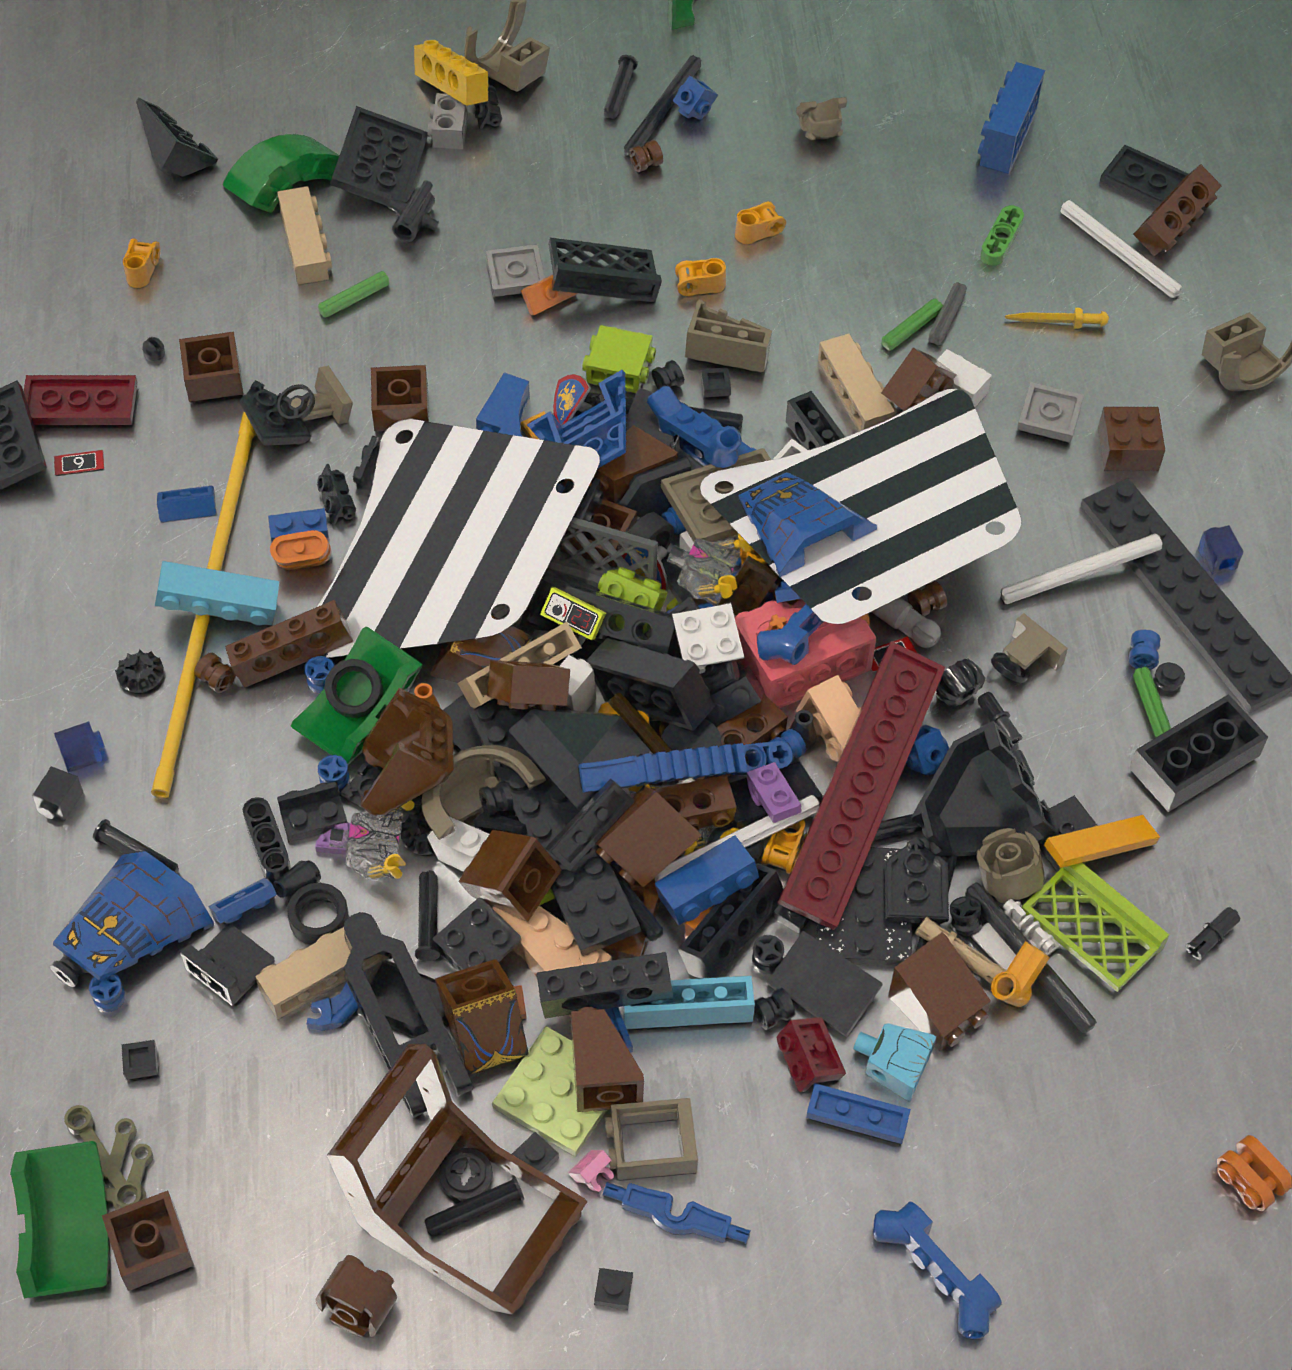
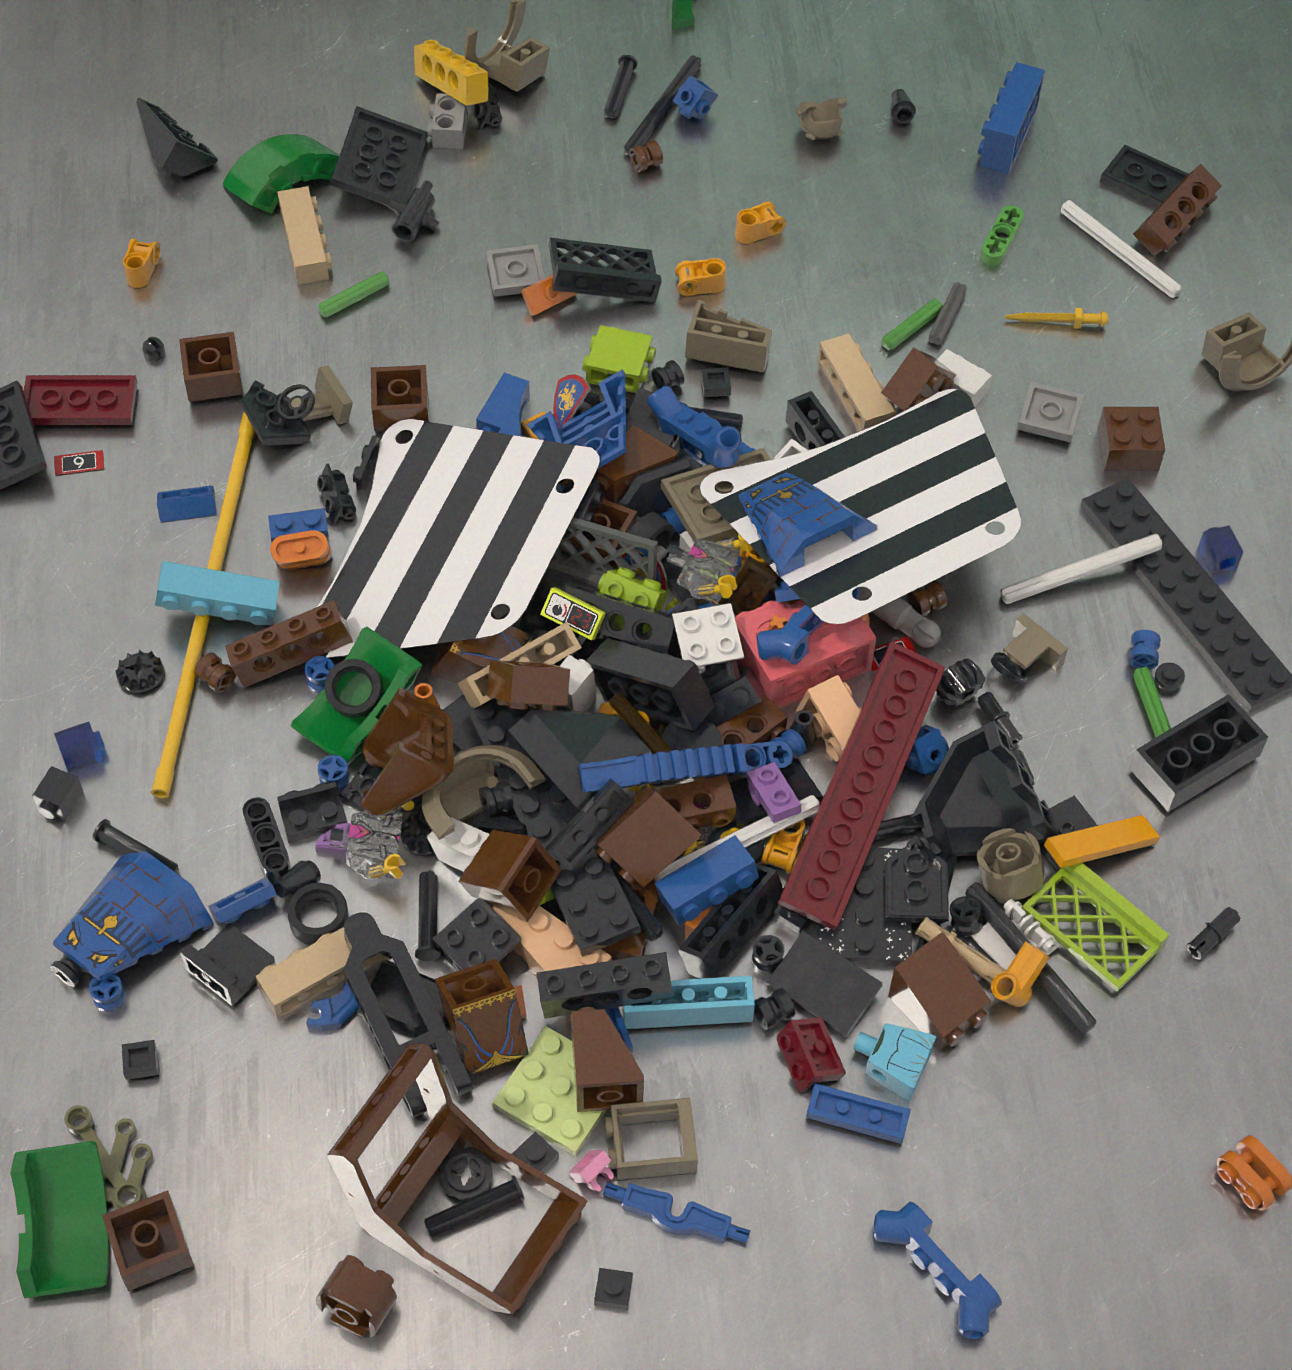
(902, 107): none -> black cone

